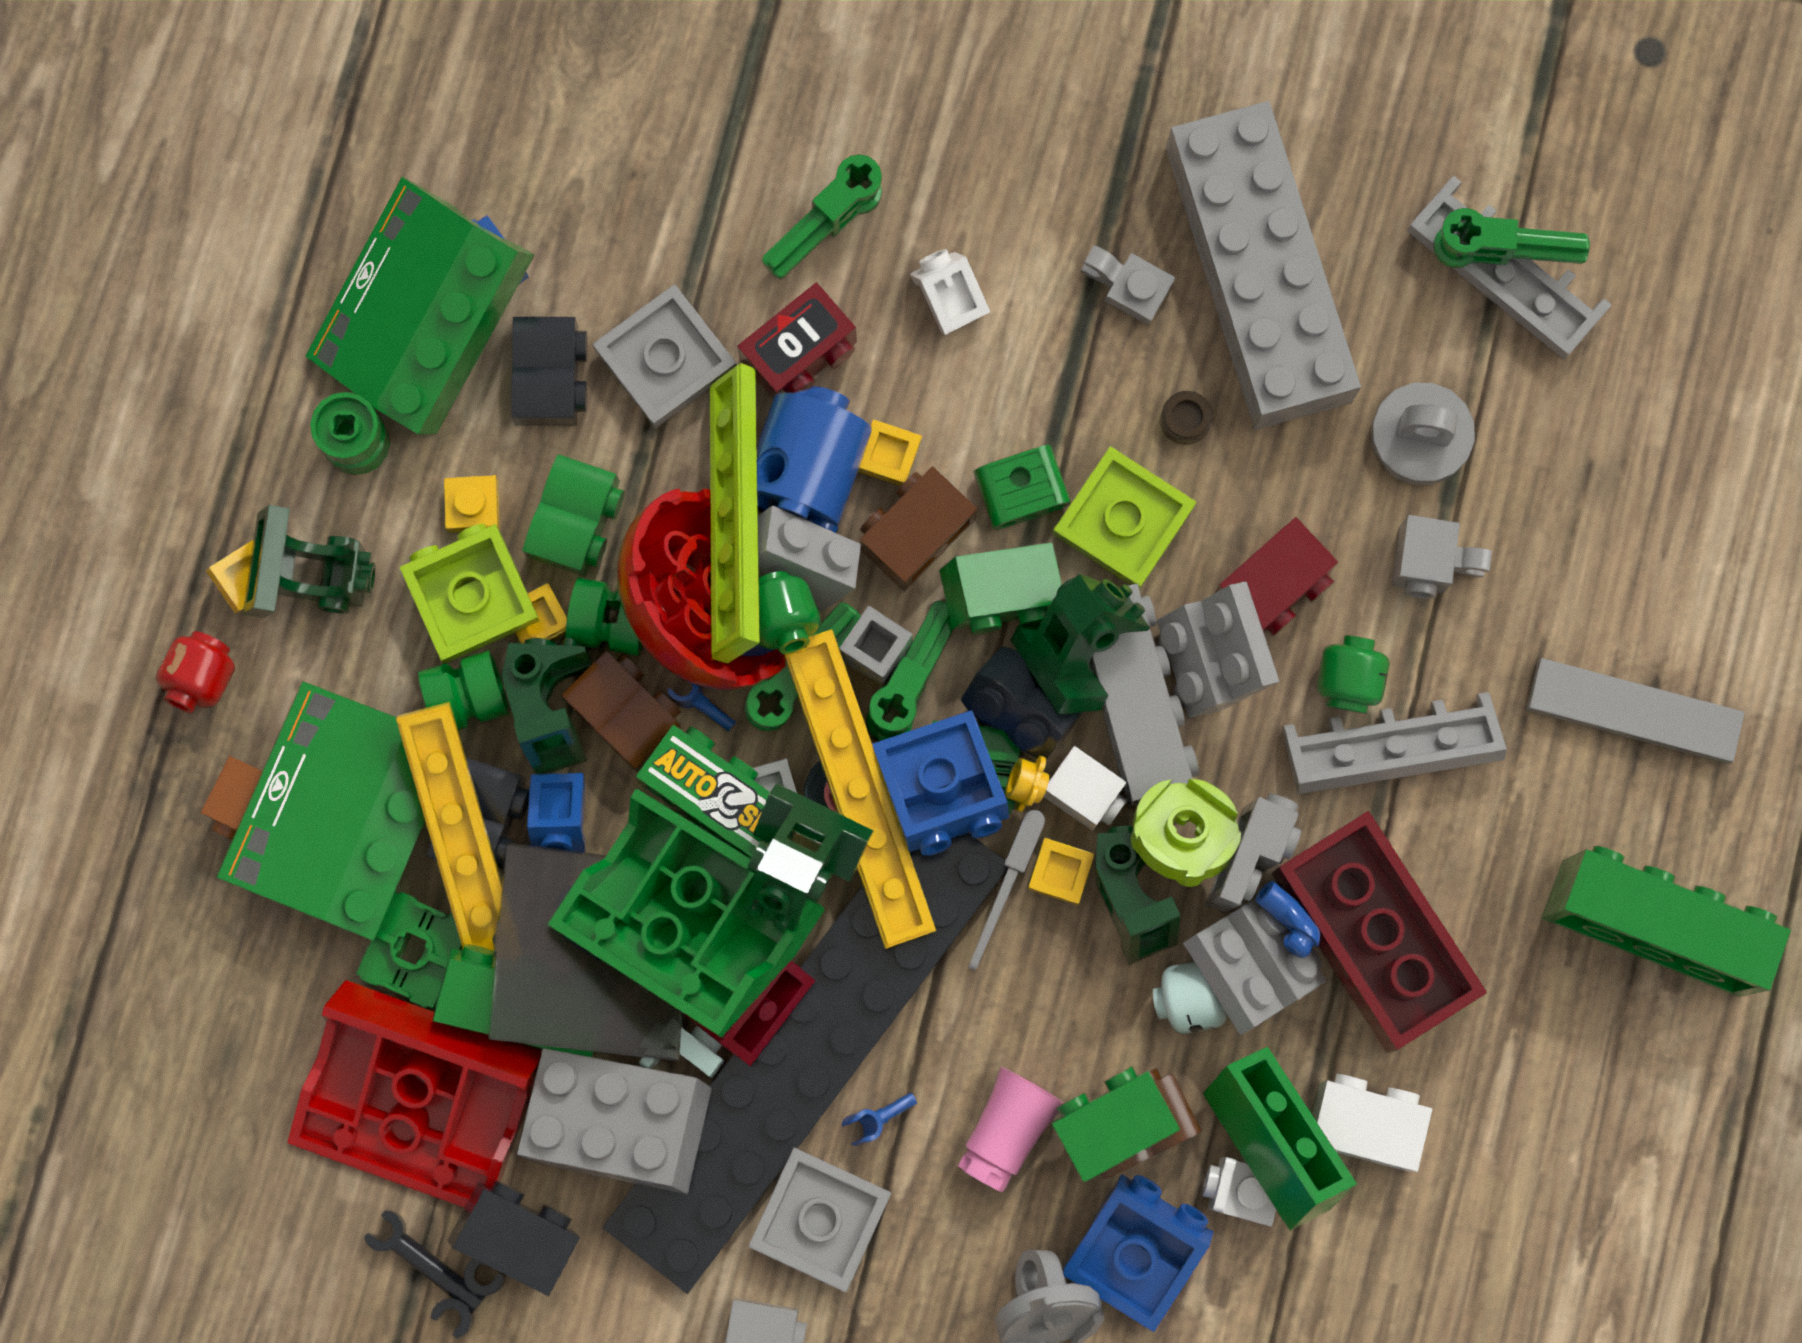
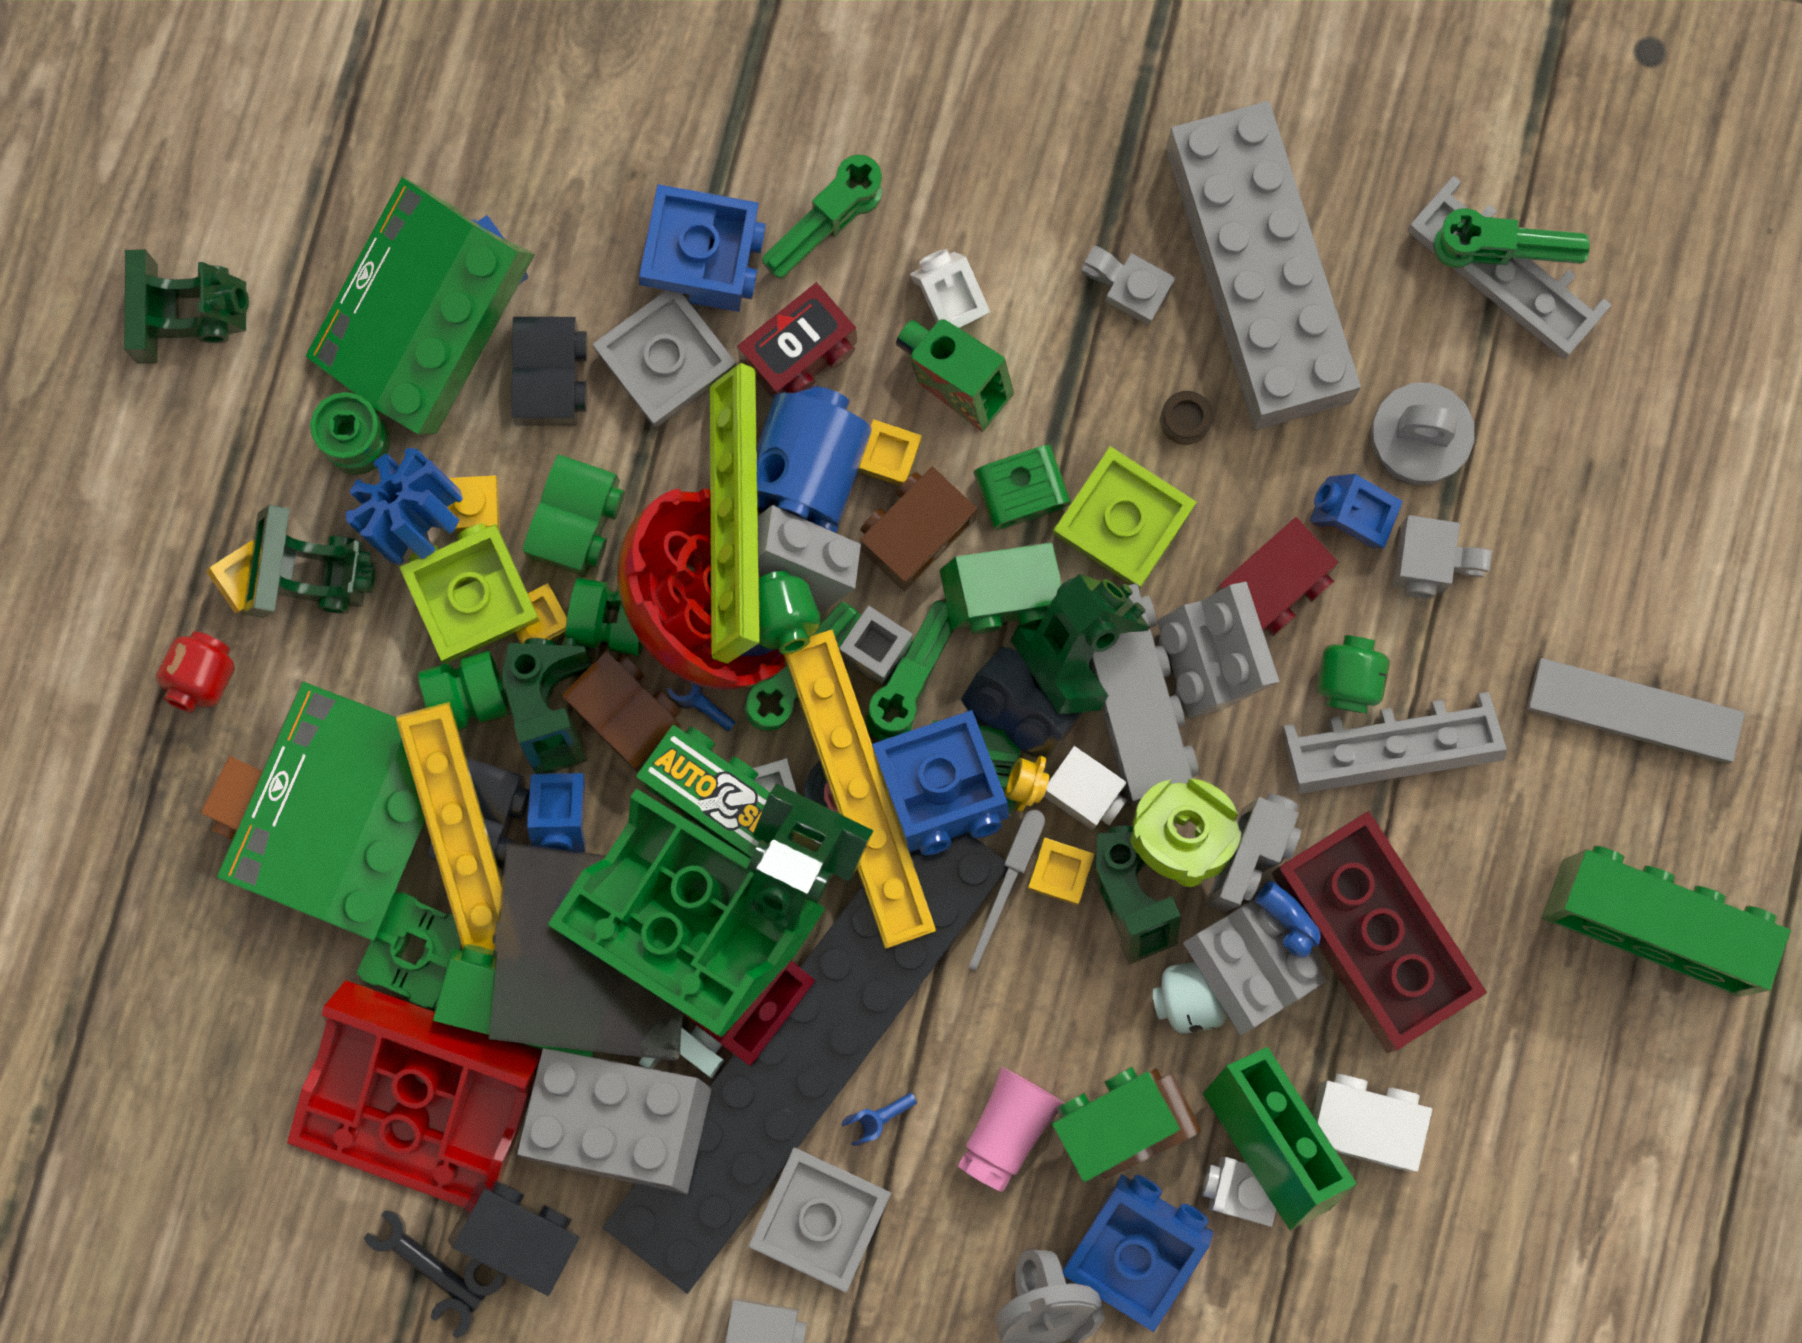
(153, 306): none -> dark green tile
(404, 506): none -> blue gear
(702, 247): none -> blue plate
(958, 370): none -> green torso
(1356, 509): none -> blue bracket

